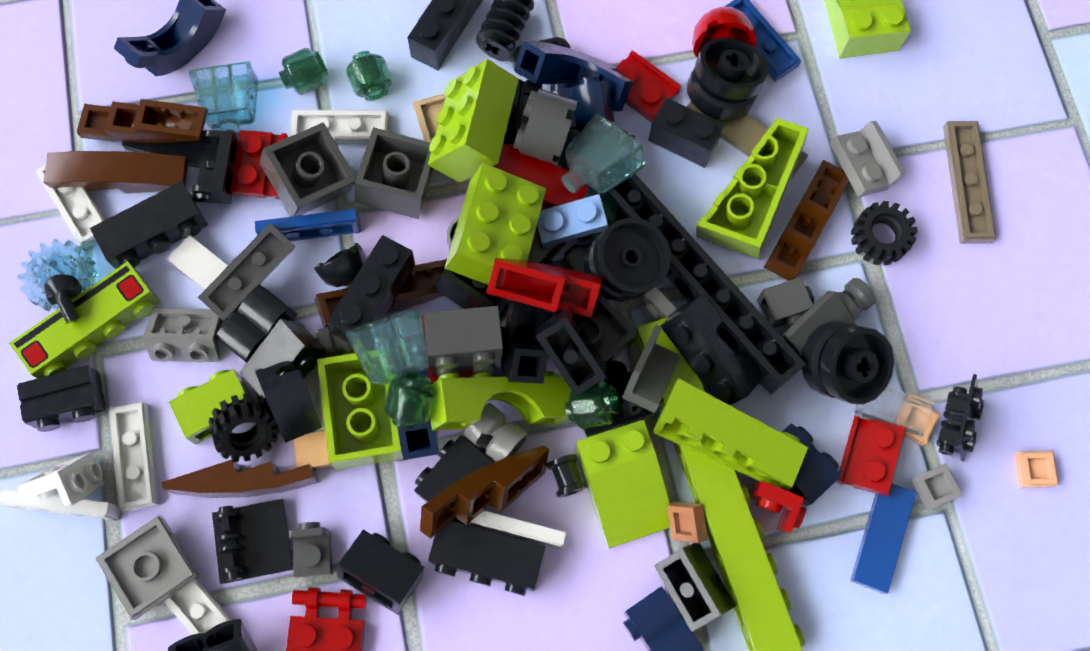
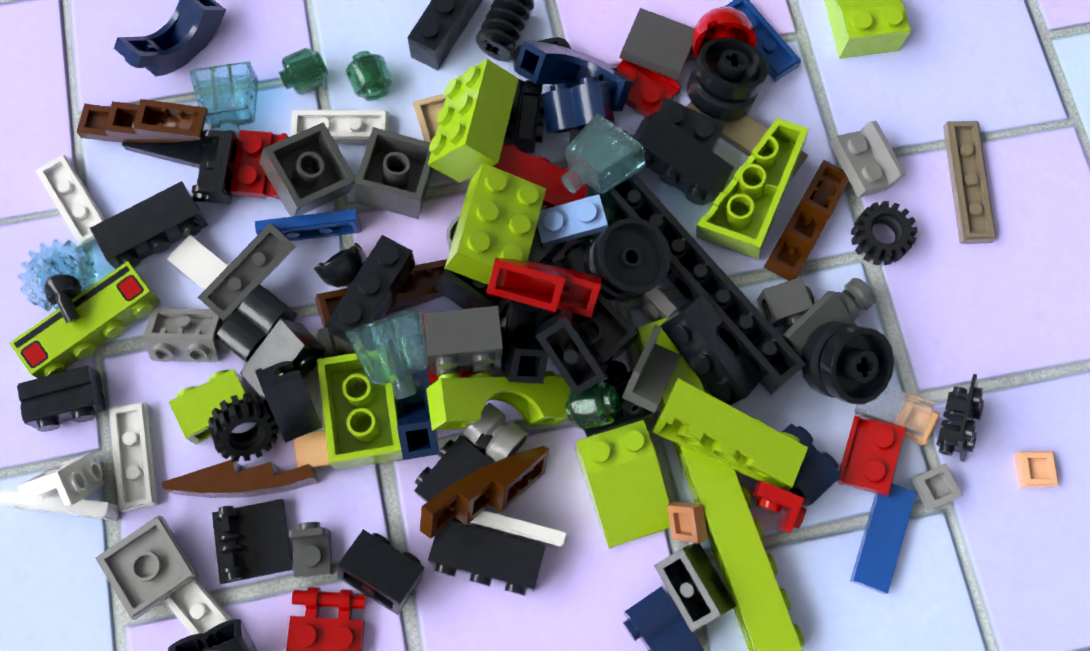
(114, 170): reddish brown slope -> none
(409, 400): clear green head -> none
(547, 126): dark grey brick -> none
(566, 475): black bush -> none
(658, 44): none -> dark grey tile
(682, 159): none -> black brick

